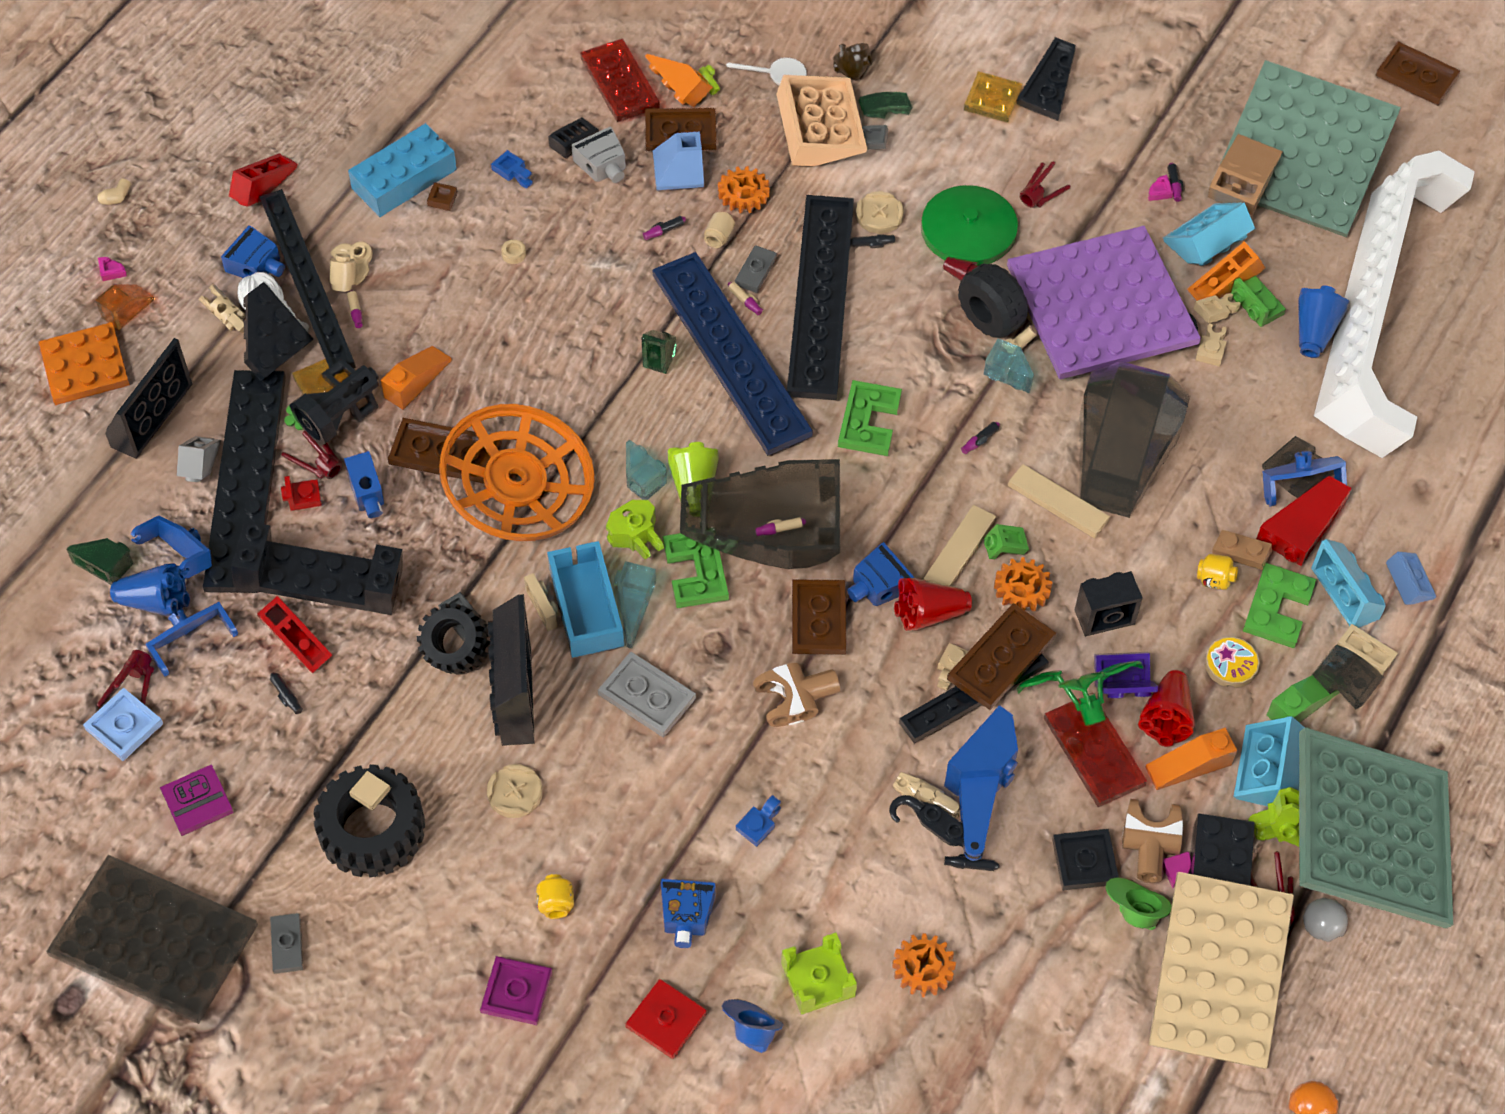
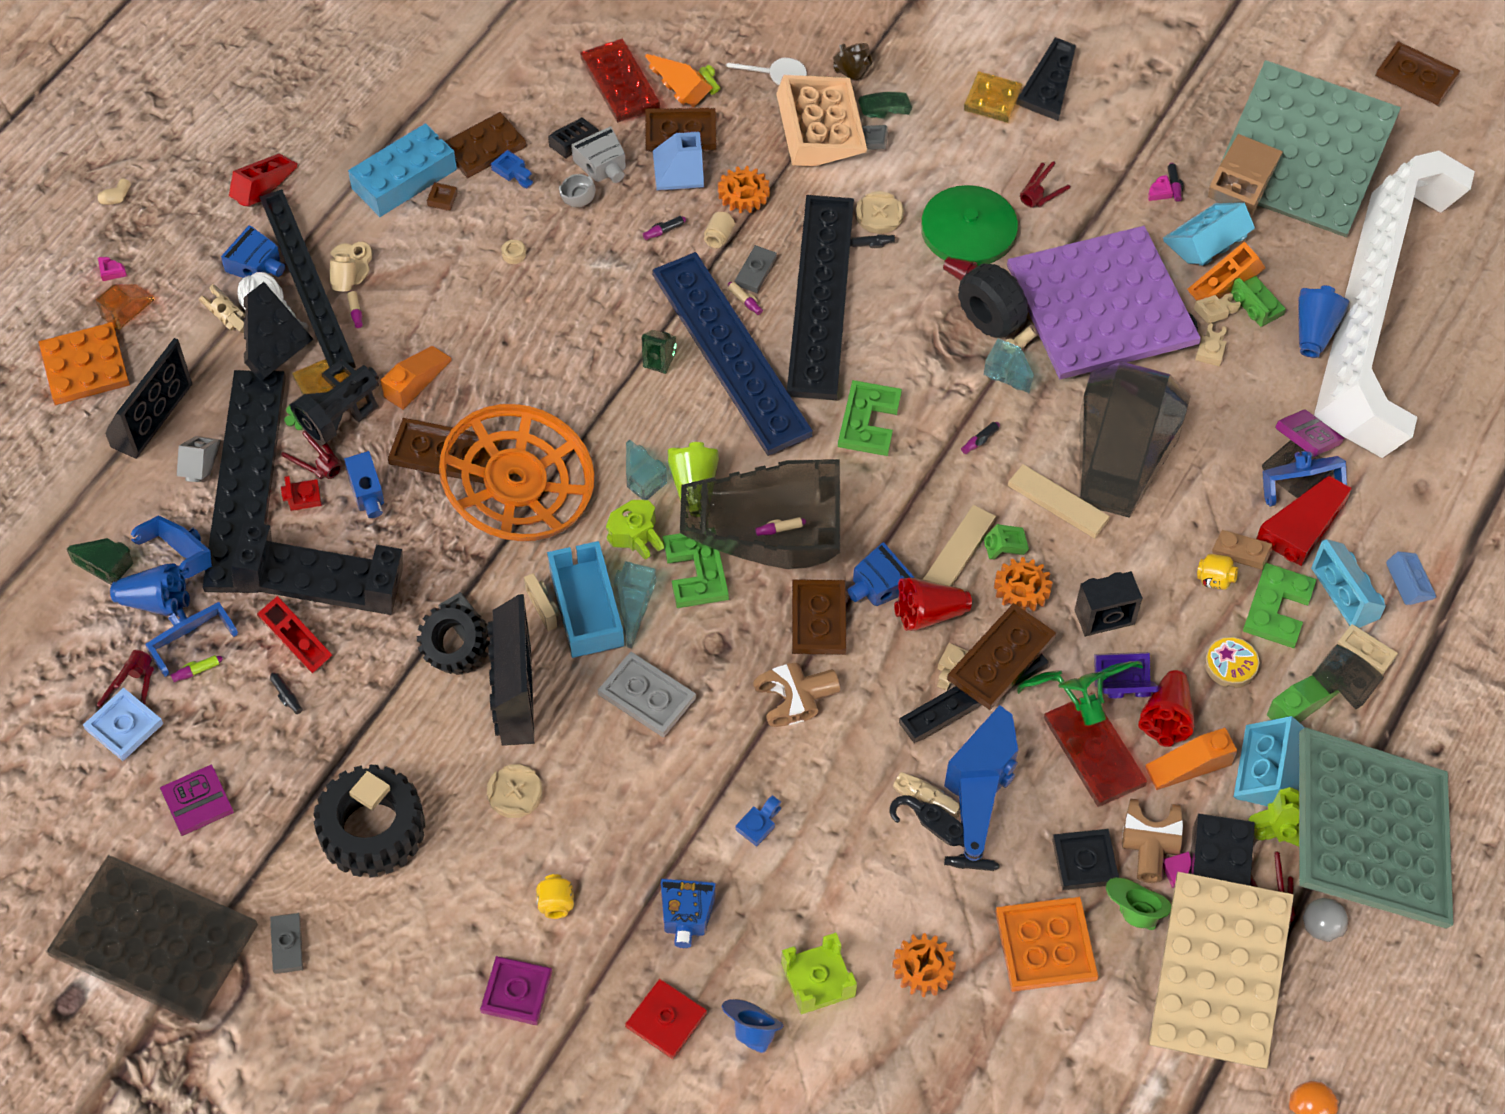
(193, 668): none -> piece
(484, 143): none -> reddish brown plate
(577, 190): none -> light grey hair
(1046, 944): none -> orange plate
(1309, 432): none -> magenta tile

